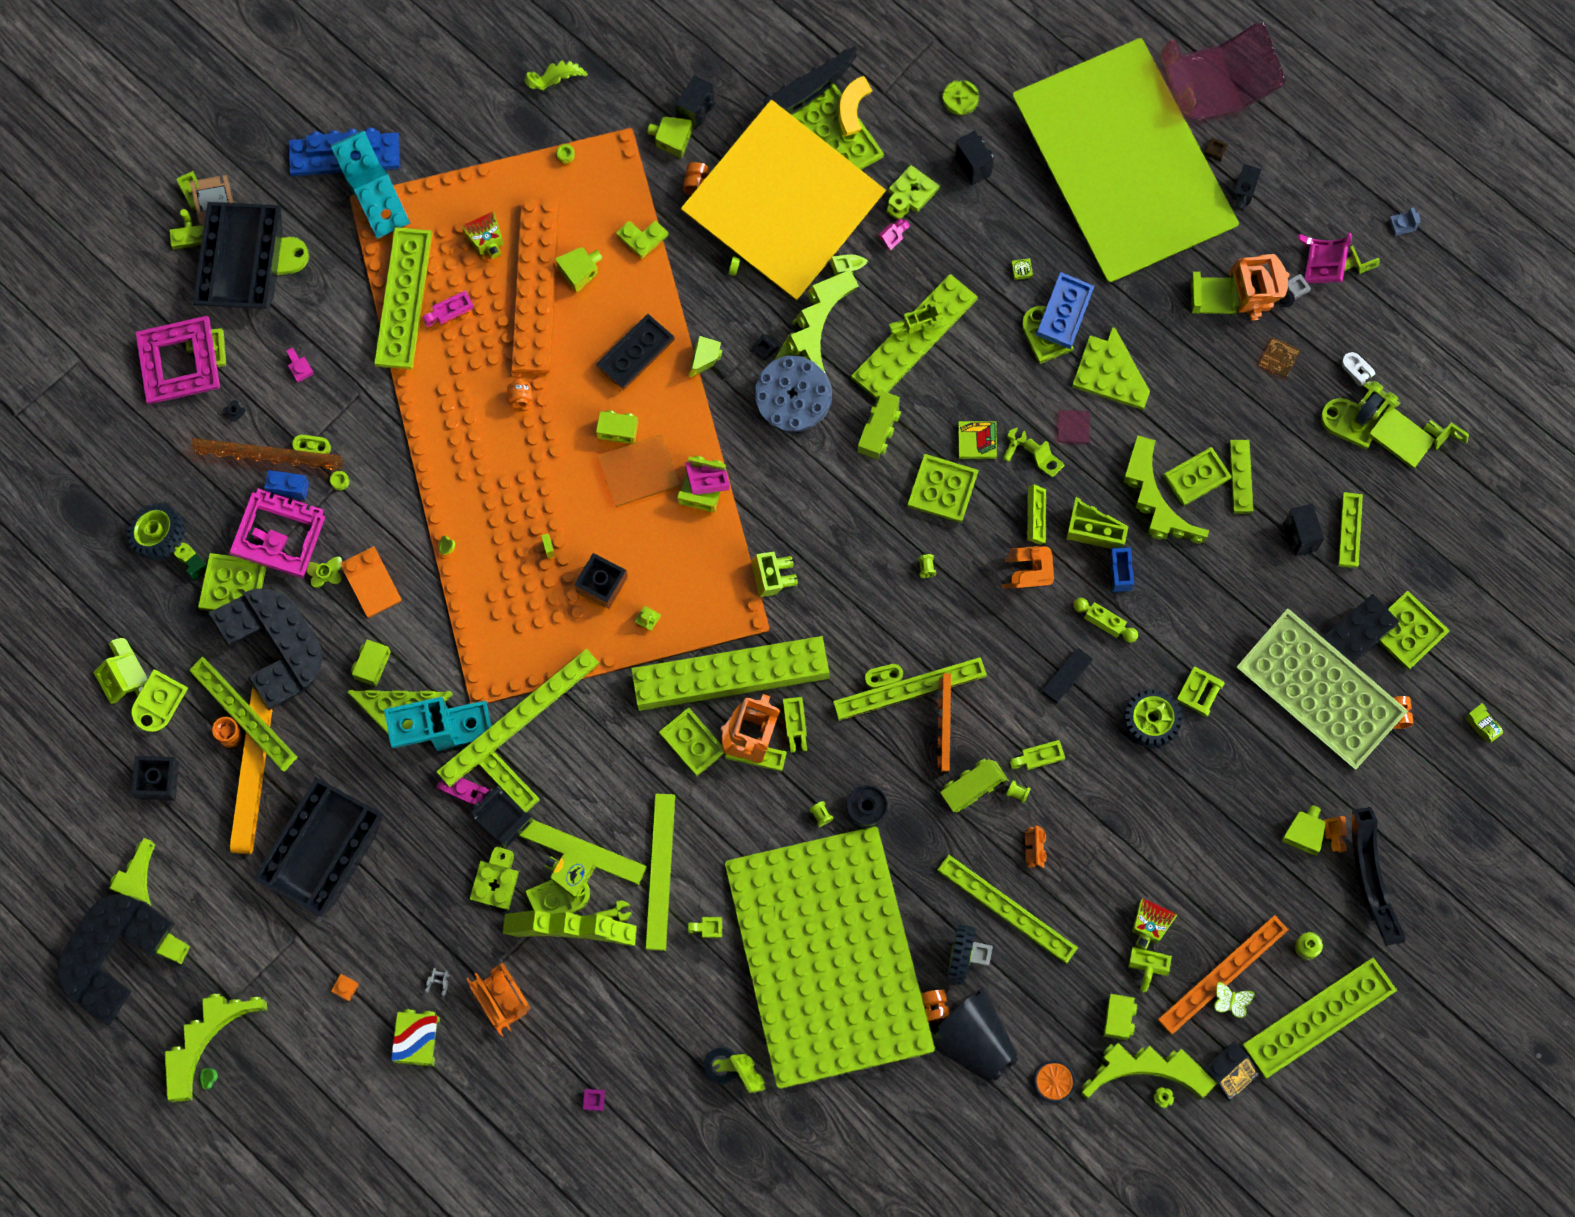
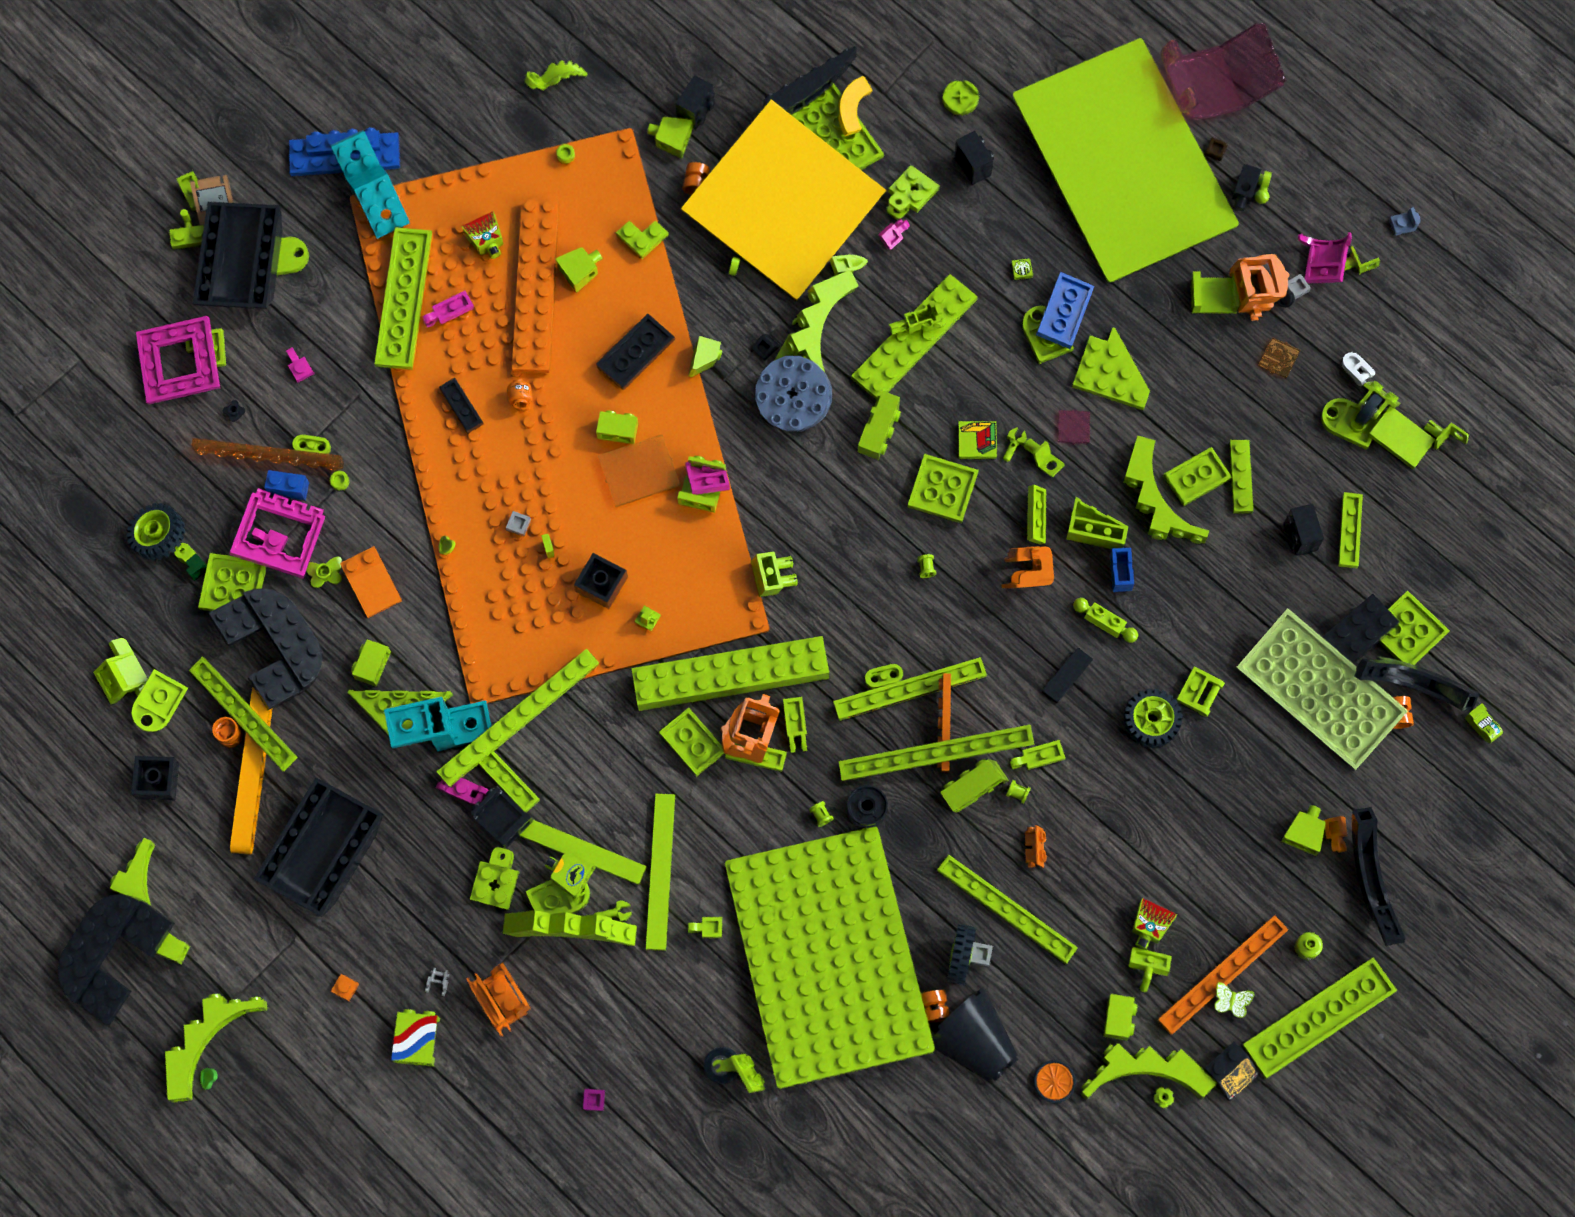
(461, 405): none -> black tile
(518, 523): none -> light grey plate
(936, 752): none -> lime plate
(1262, 195): none -> lime plate
(1417, 678): none -> black arch

